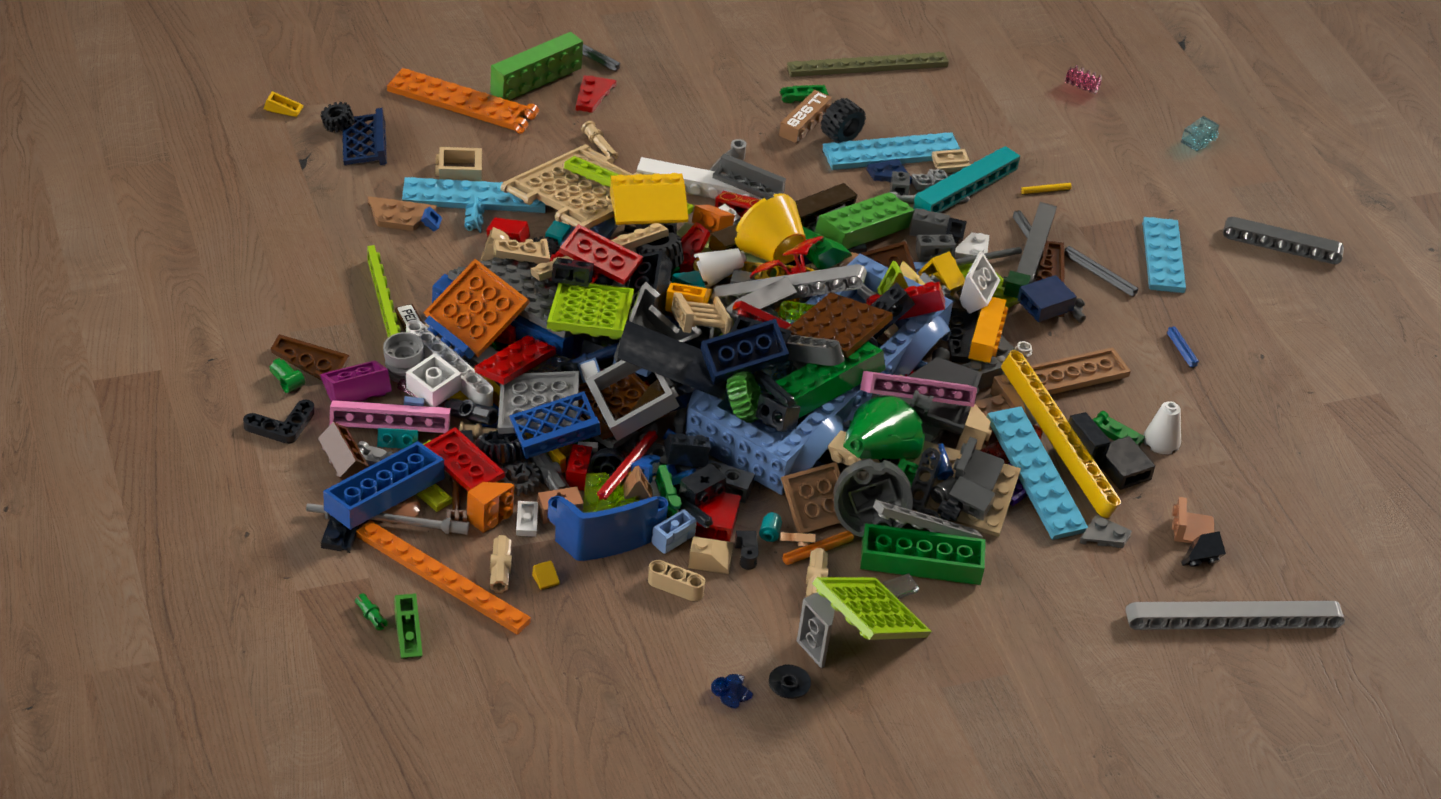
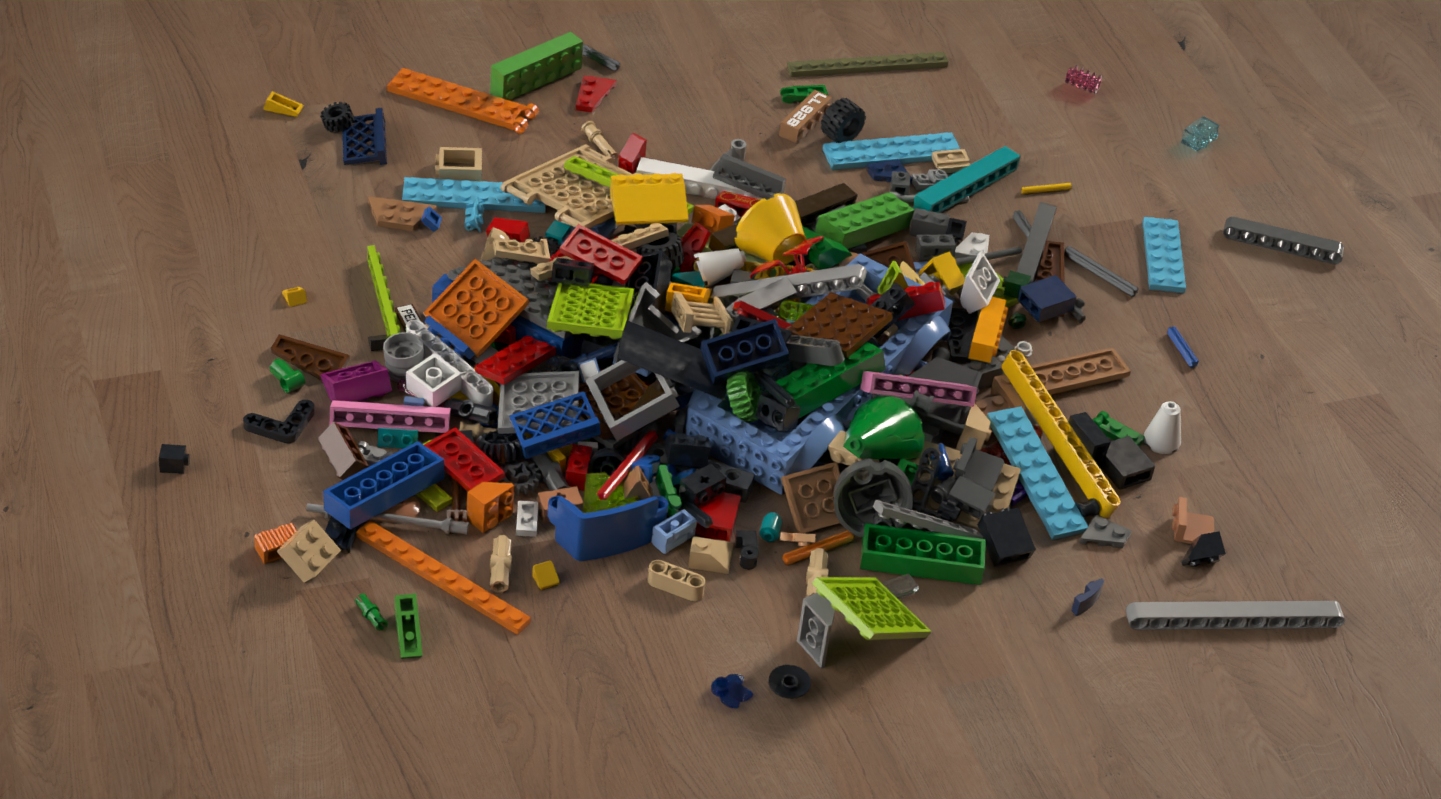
(173, 458): none -> black brick
(270, 541): none -> orange brick
(295, 296): none -> yellow slope
(308, 550): none -> tan brick
(377, 342): none -> black slope
(632, 153): none -> red slope
(1006, 536): none -> black brick
(1017, 321): none -> dark green plate
(1088, 508): none -> black bush
(1091, 594): none -> dark blue slope

